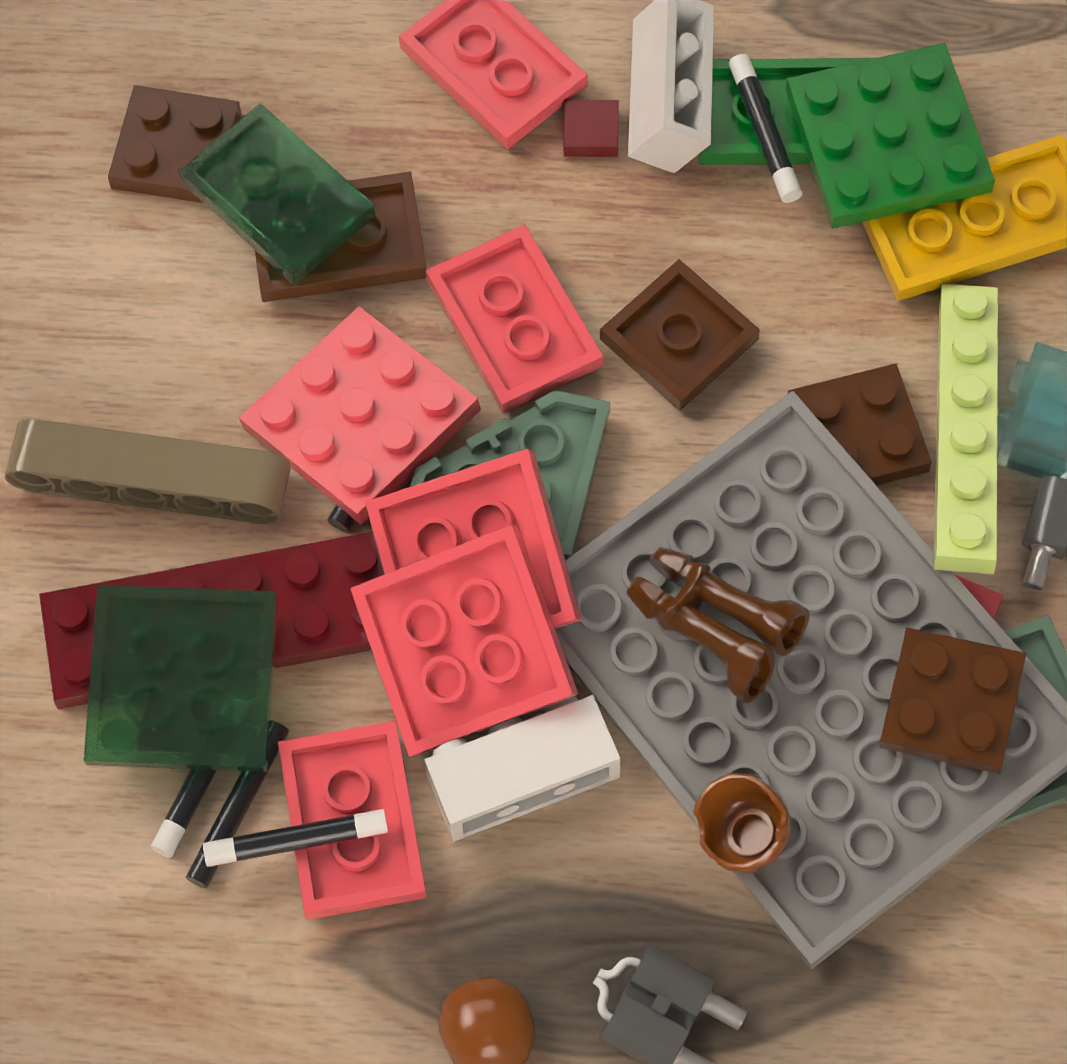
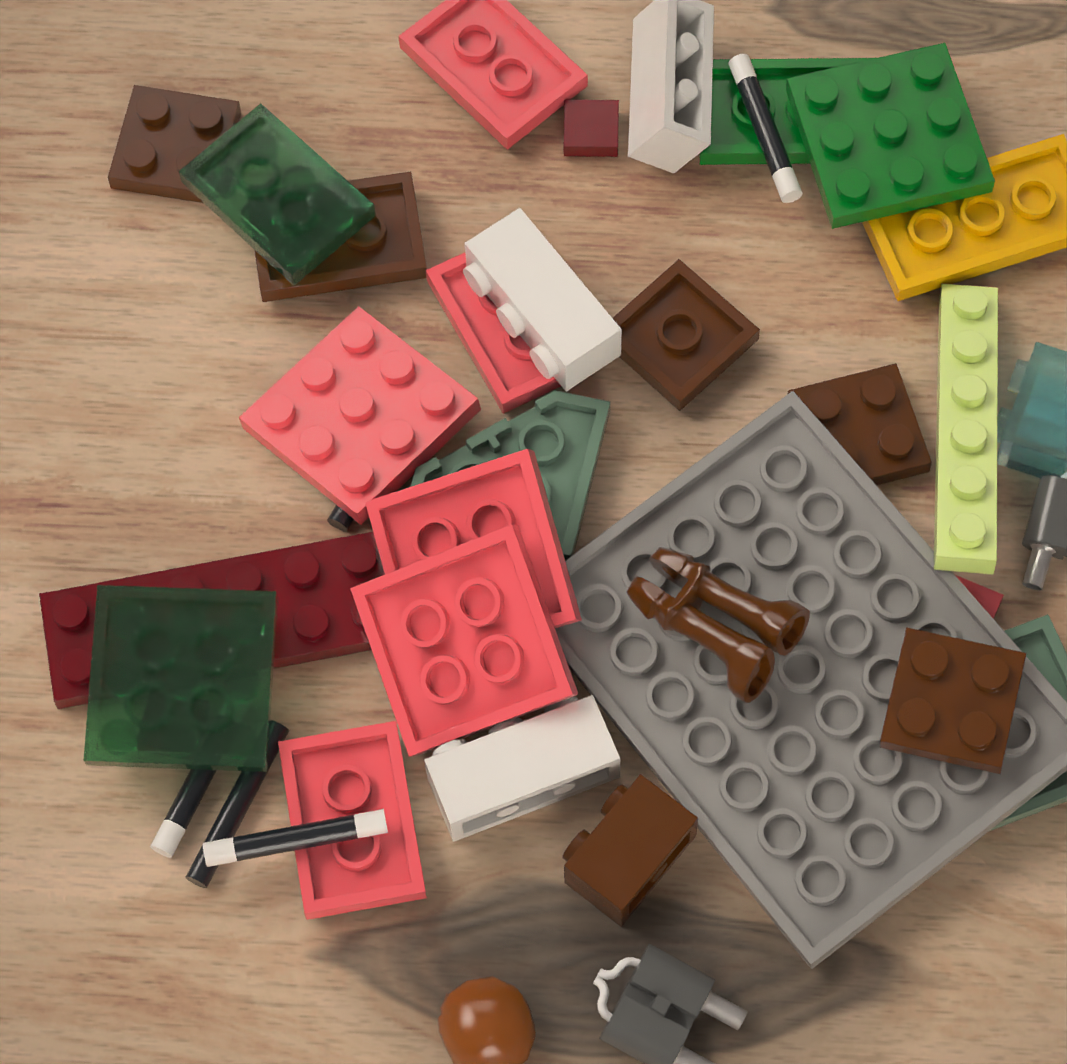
(148, 471): dark tan beam -> none
(541, 300): none -> white brick
(628, 848): none -> reddish brown brick
(742, 822): dark orange hair -> none

